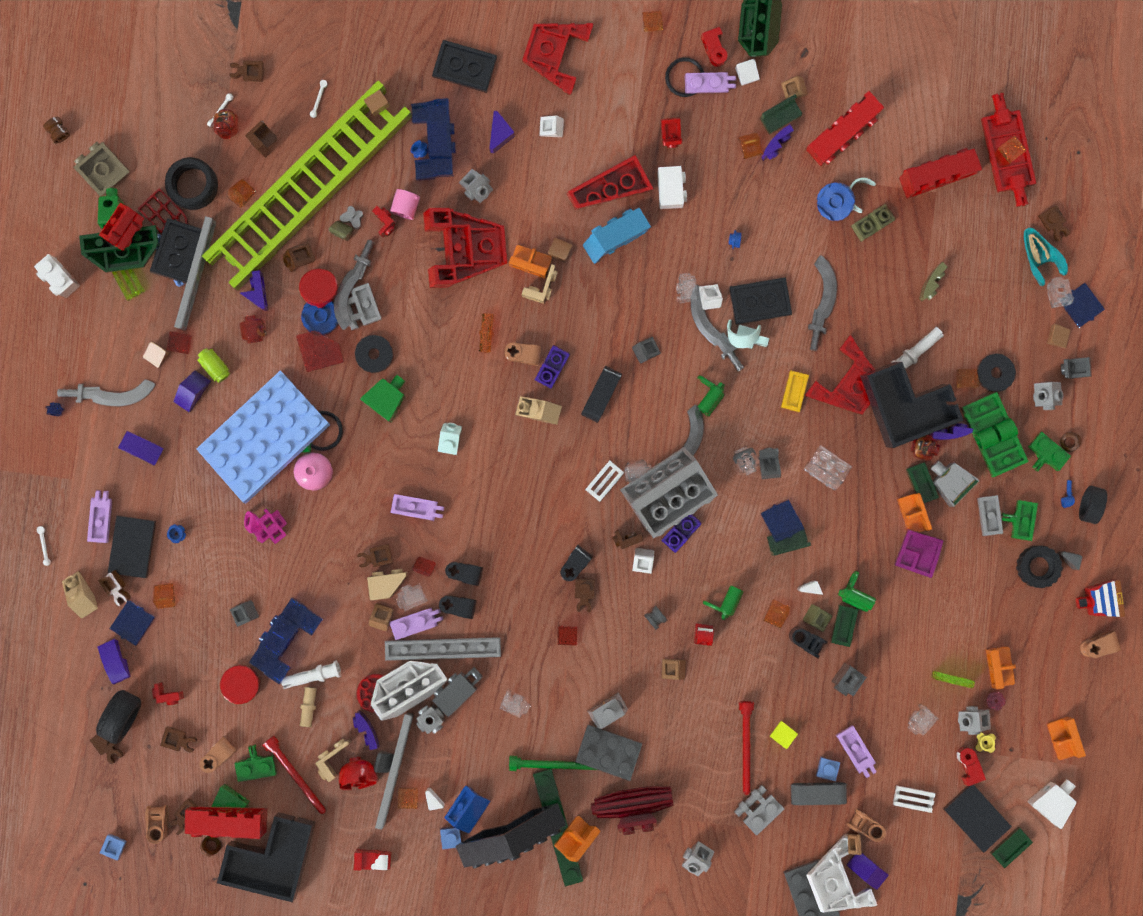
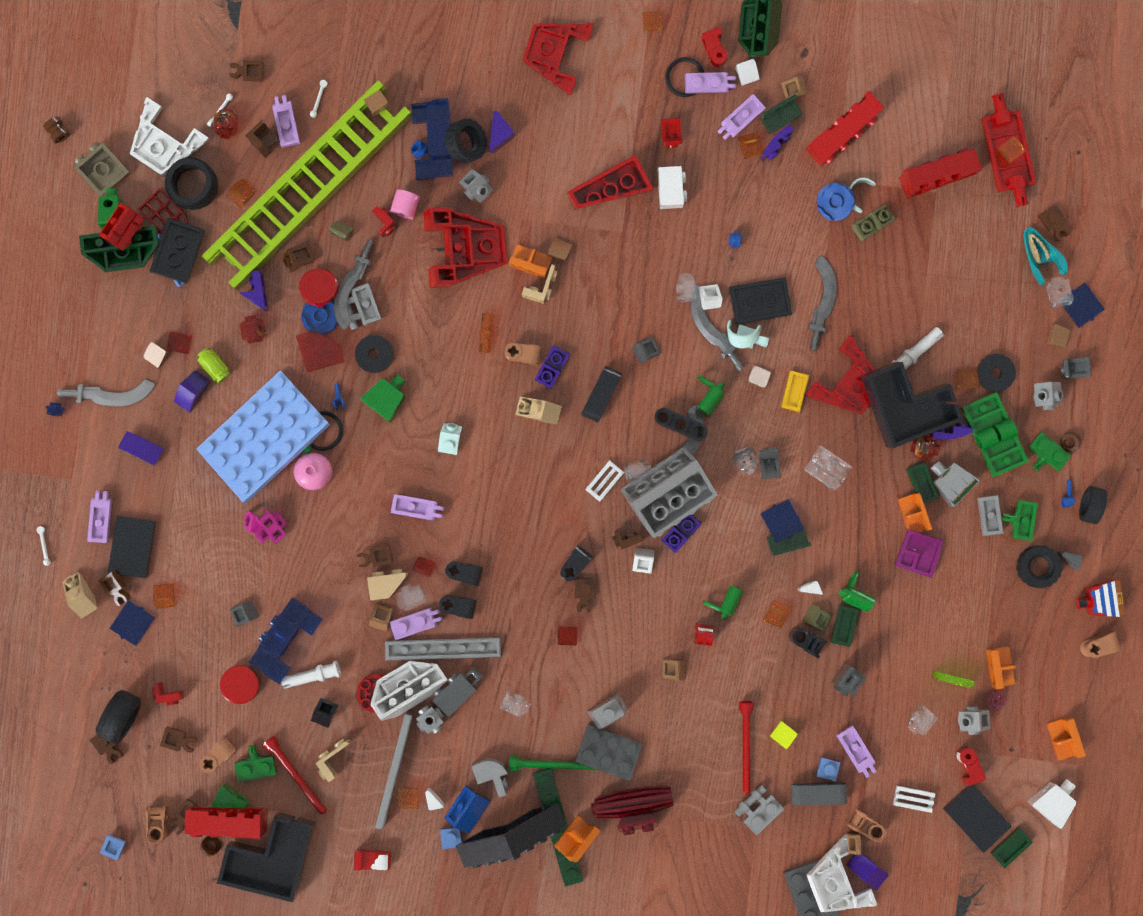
(57, 276): white brick -> none
(113, 663): dark purple slope -> none
(135, 293): clear neon green tile -> none
(156, 147): none -> white wing
(171, 533): blue plate -> none
(195, 274): light grey tile -> none
(285, 122): none -> lavender hinge
(308, 707): tan pin -> none
(324, 712): none -> black plate
(338, 400): none -> blue hand
(352, 216): light grey piece -> none
(357, 774): red cylinder -> none
(363, 724): dark purple slope -> none
(383, 762): dark grey slope -> none
(454, 143): none -> black tyre
(464, 66): black tile -> none
(491, 769): none -> light grey brick
(551, 126): white slope -> none
(616, 234): dark azure wedge -> none
(655, 617): dark grey wheel -> none
(671, 424): none -> black beam
(697, 858): light grey brick -> none
(741, 117): none -> lavender hinge
(758, 377): none -> slope
(930, 286): olive slope -> none
(990, 746): light yellow plate -> none

